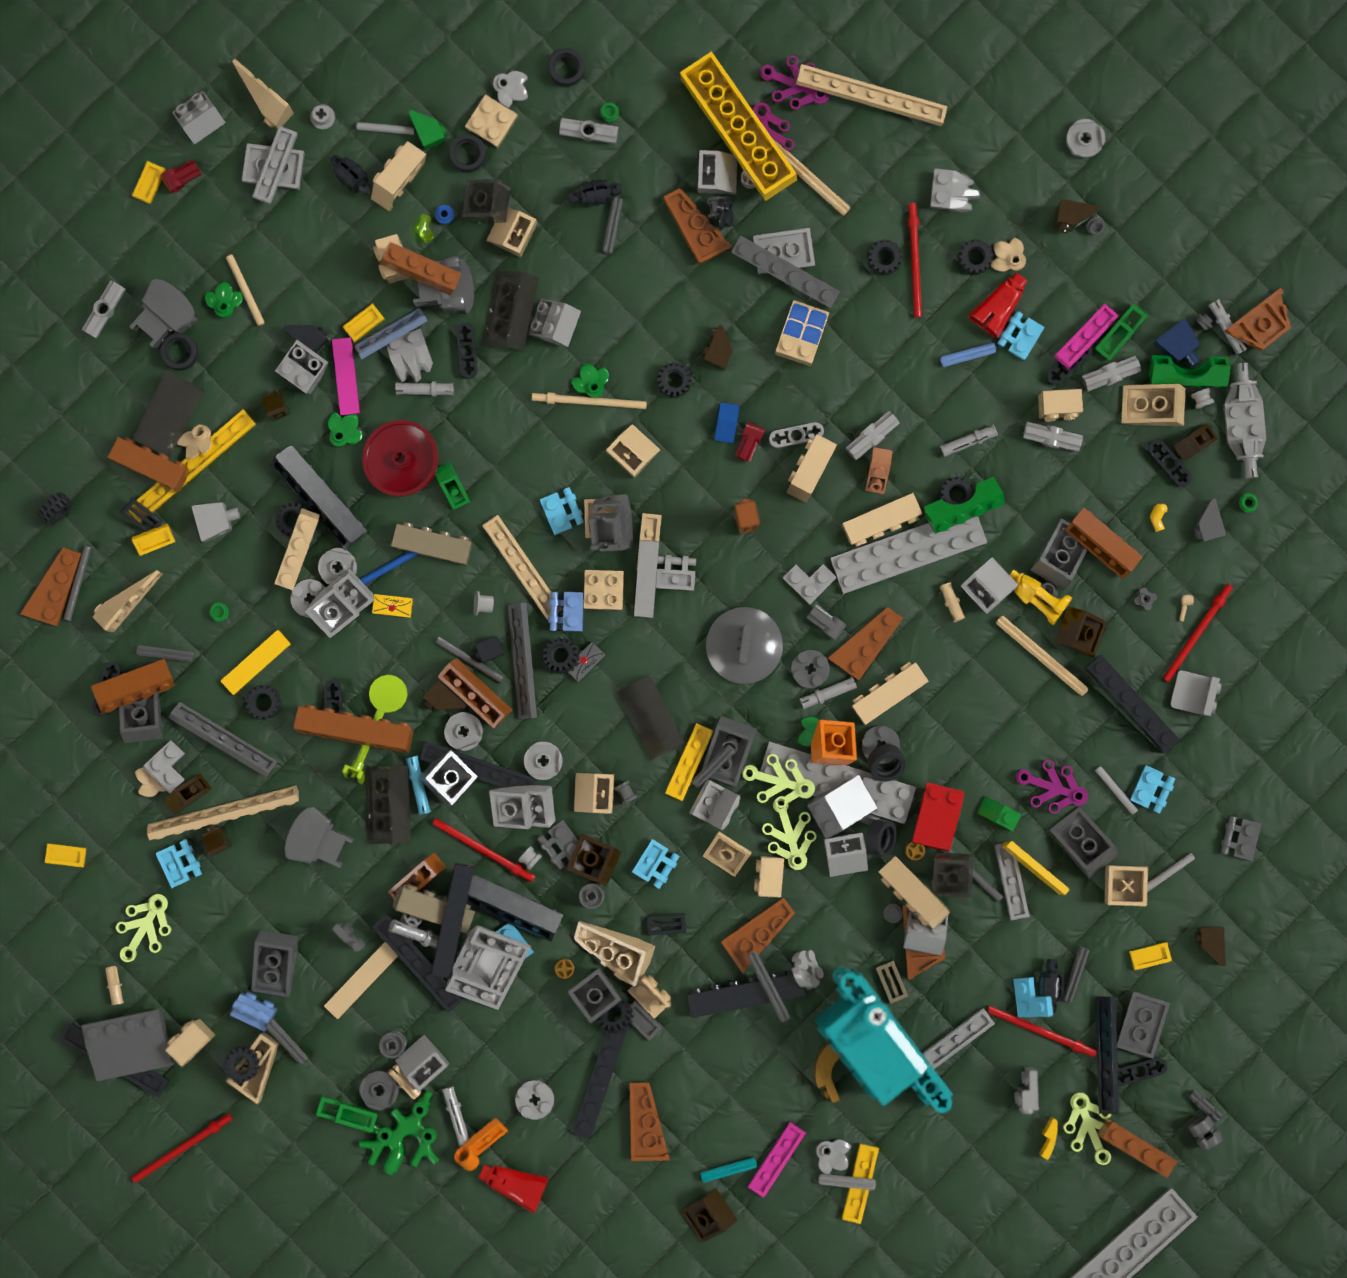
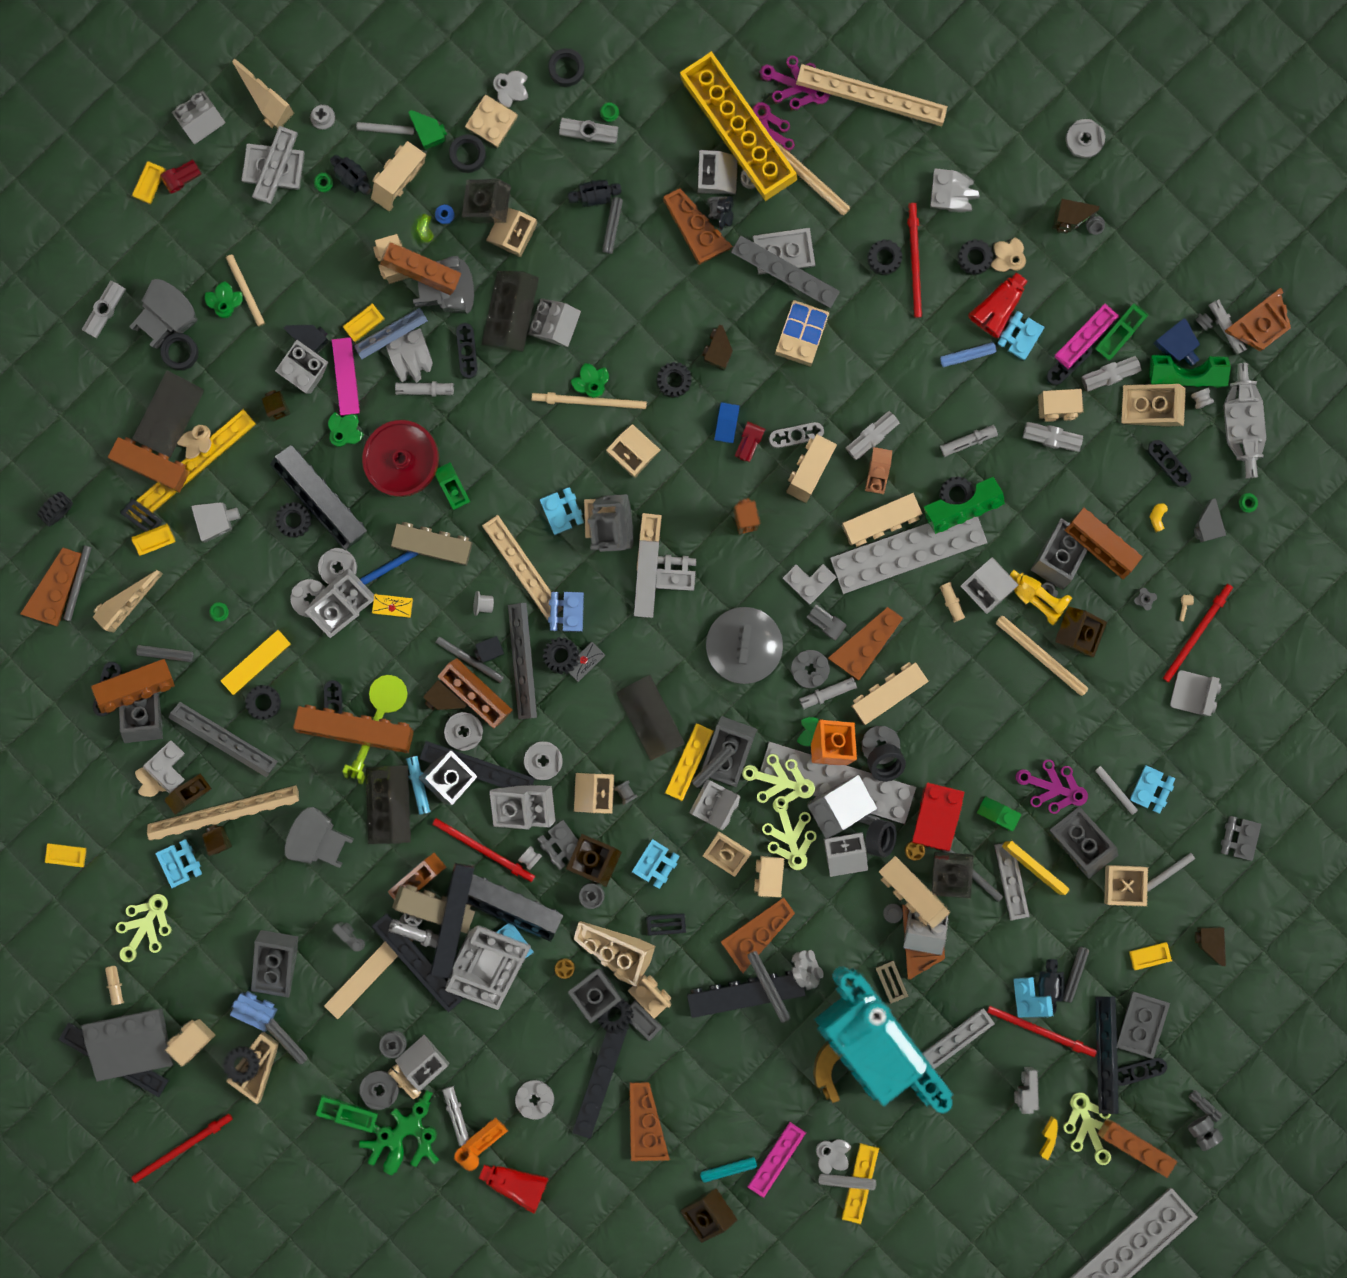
(297, 549): tan brick -> none
(323, 176): none -> green plate
(603, 590): tan brick -> none
(1131, 704): black brick -> none
(1195, 442): dark brown slope -> none

